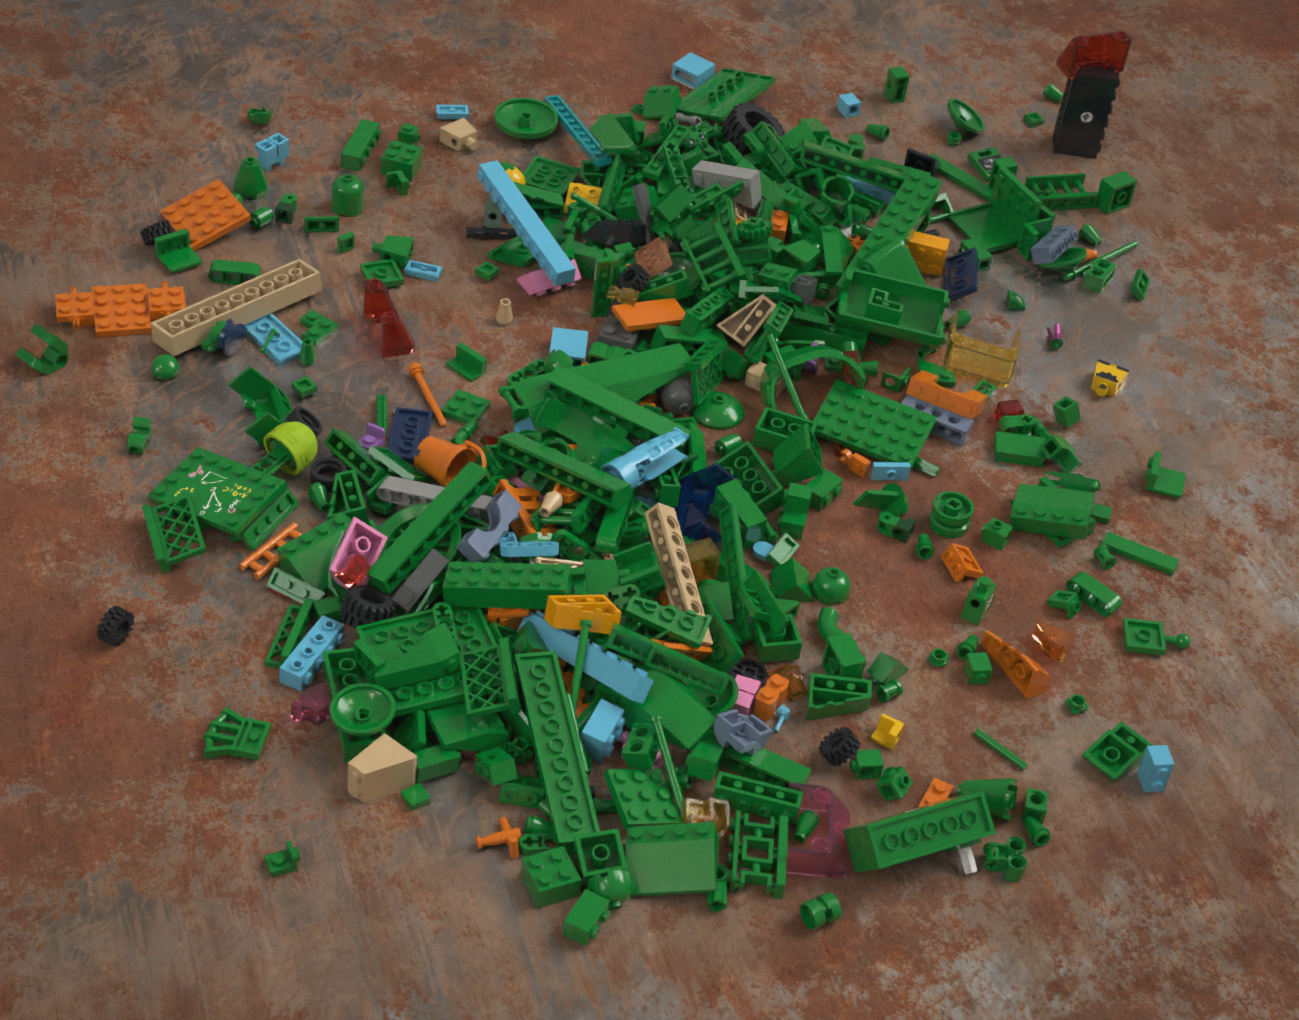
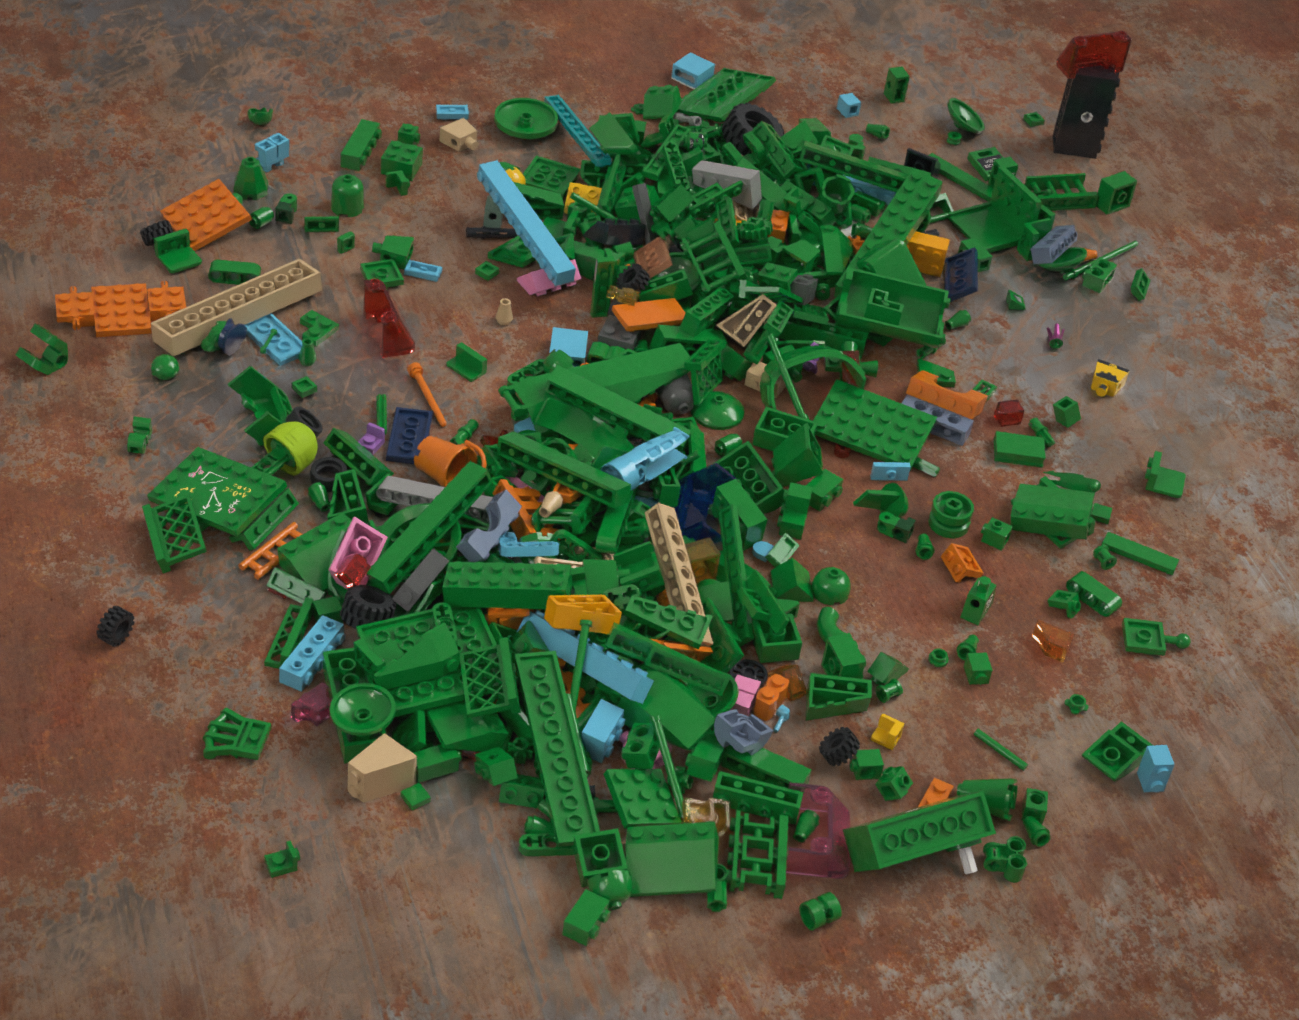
(396, 464): green plate -> none
(465, 406): green plate -> none
(507, 835): orange piece -> none
(550, 877): green brick -> none
(770, 535): green plate -> none
(856, 463): orange plate -> none
(900, 382): green bracket -> none
(980, 359): clear yellow windscreen -> none
(1016, 424): green piece -> none
(1022, 670): orange wedge -> none
(1053, 93): green cone -> none
(1063, 452): green brick -> none
(1090, 234): green cone -> none

